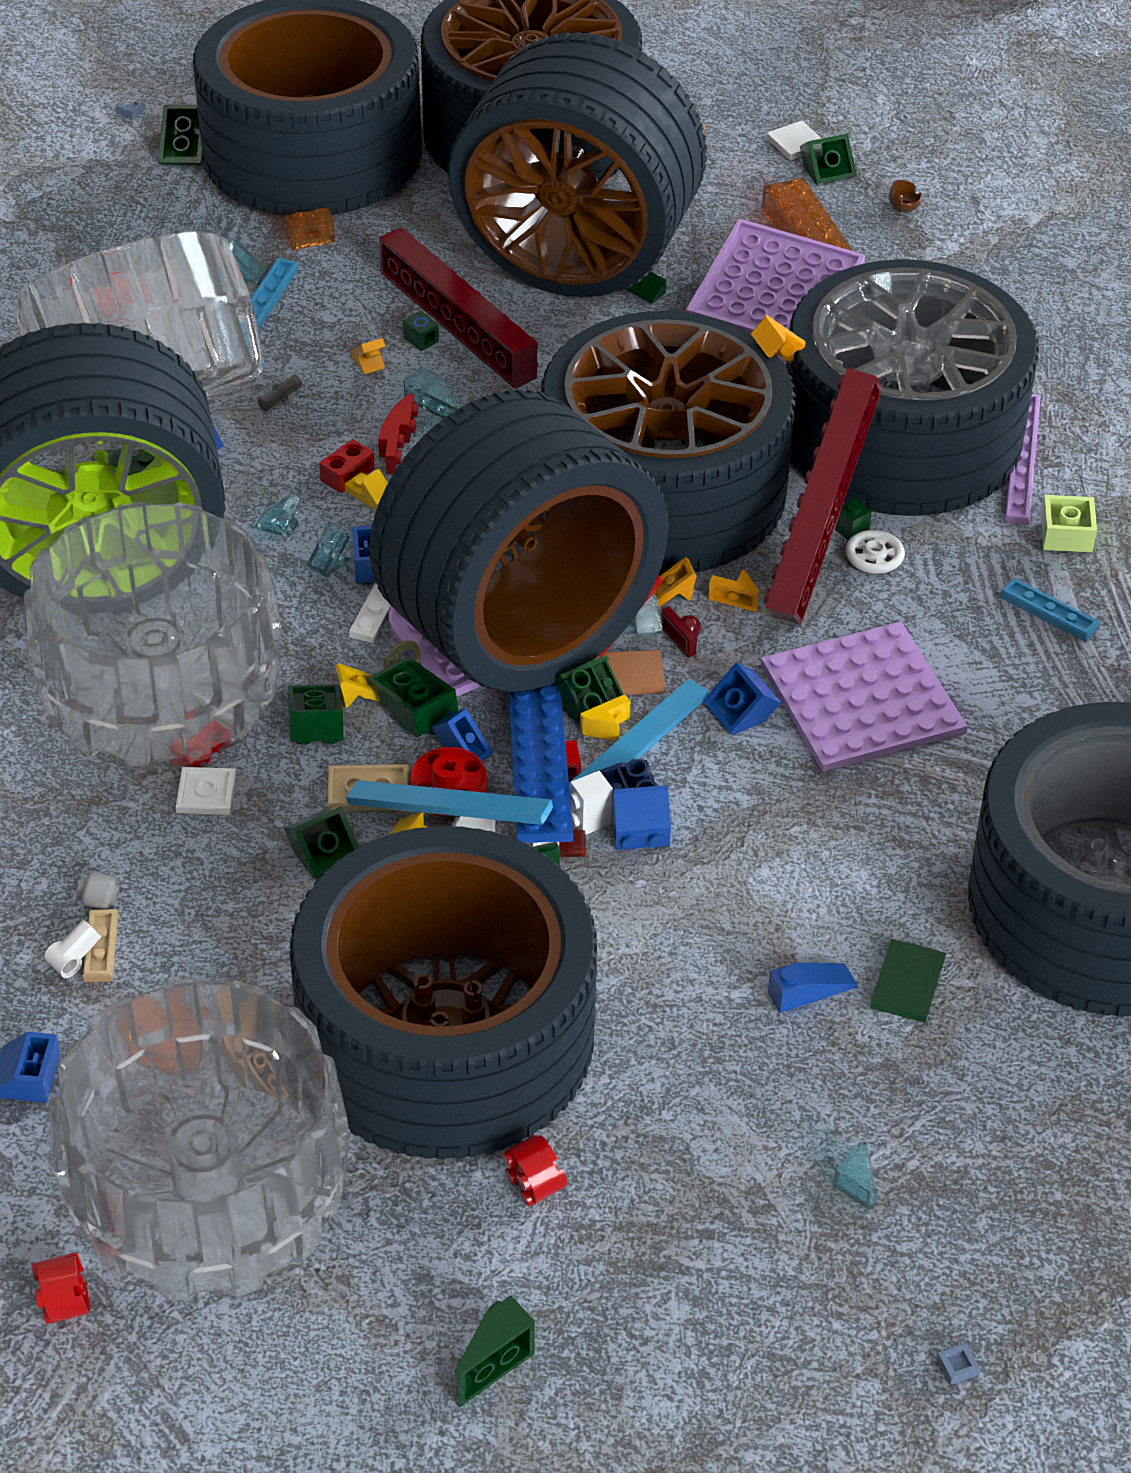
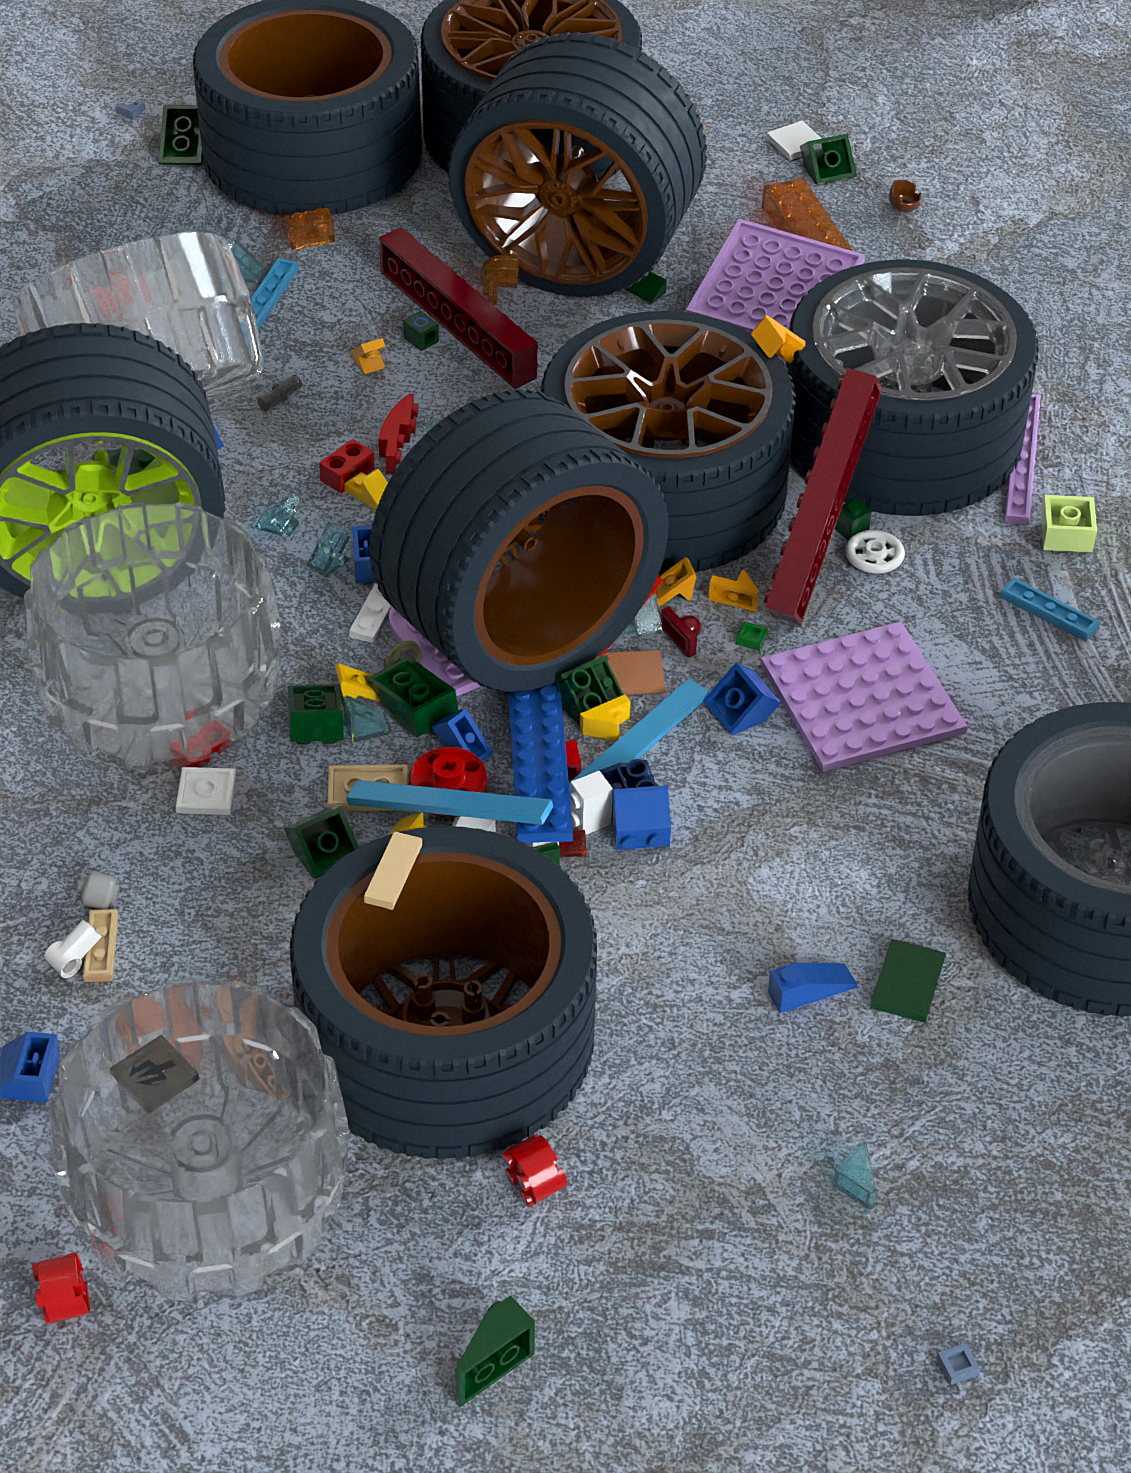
(154, 1074): none -> clear smoke tile
(364, 721): none -> clear light blue slope
(393, 870): none -> tan tile
(431, 393): clear light blue slope -> none
(498, 272): none -> clear orange brick
(751, 636): none -> green tile

